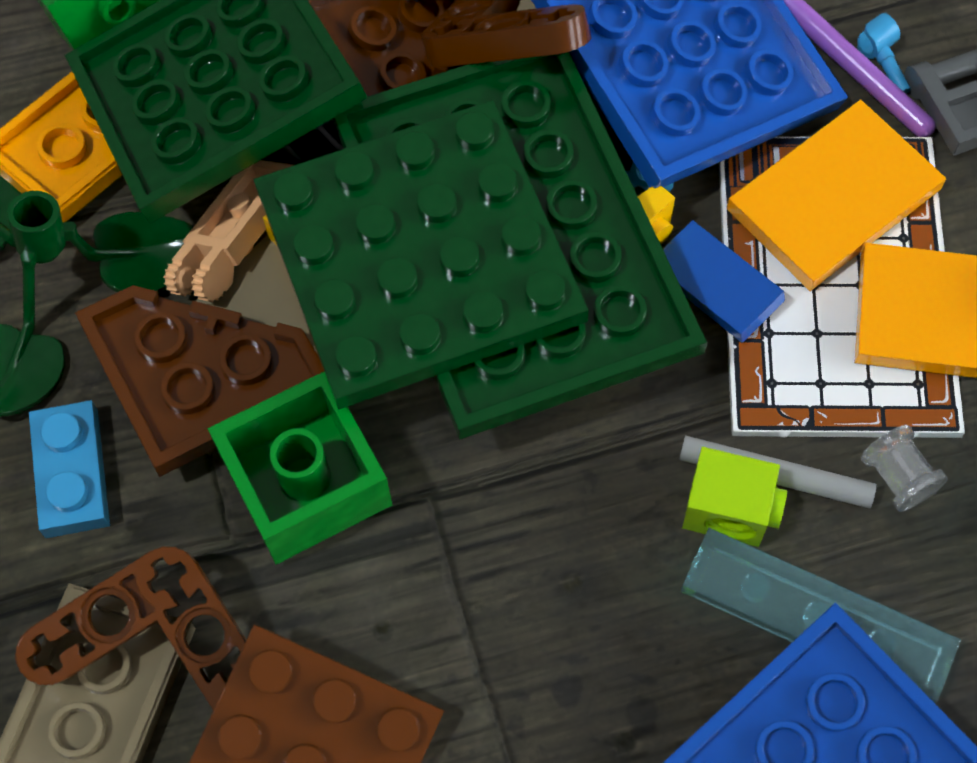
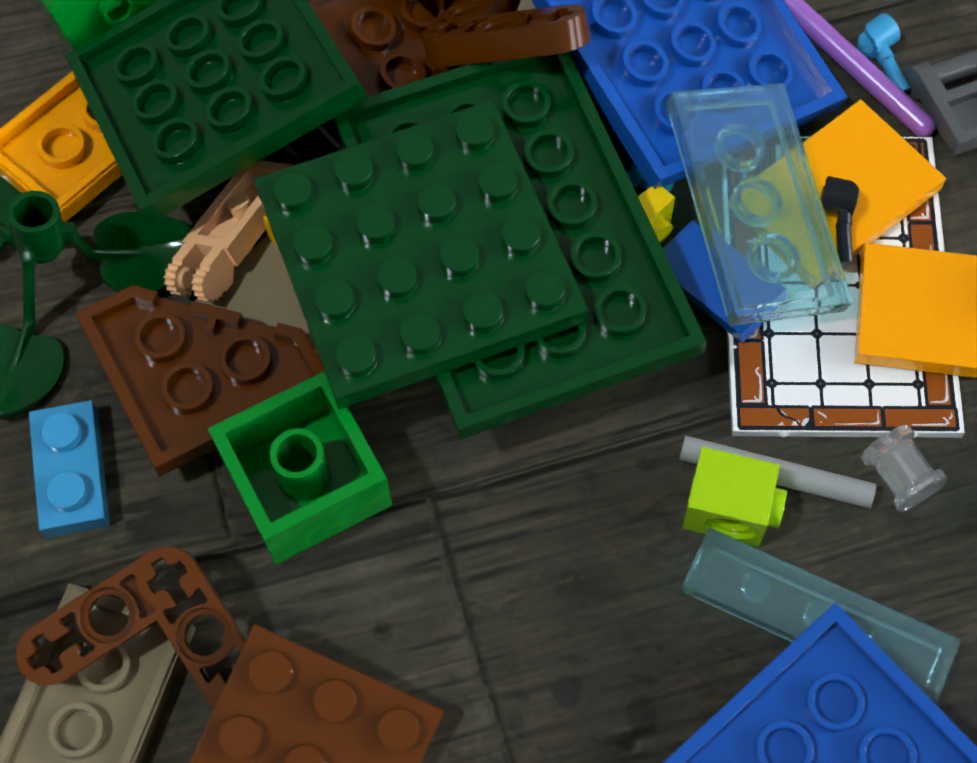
(757, 204): none -> clear light blue tile
(840, 198): none -> black hand

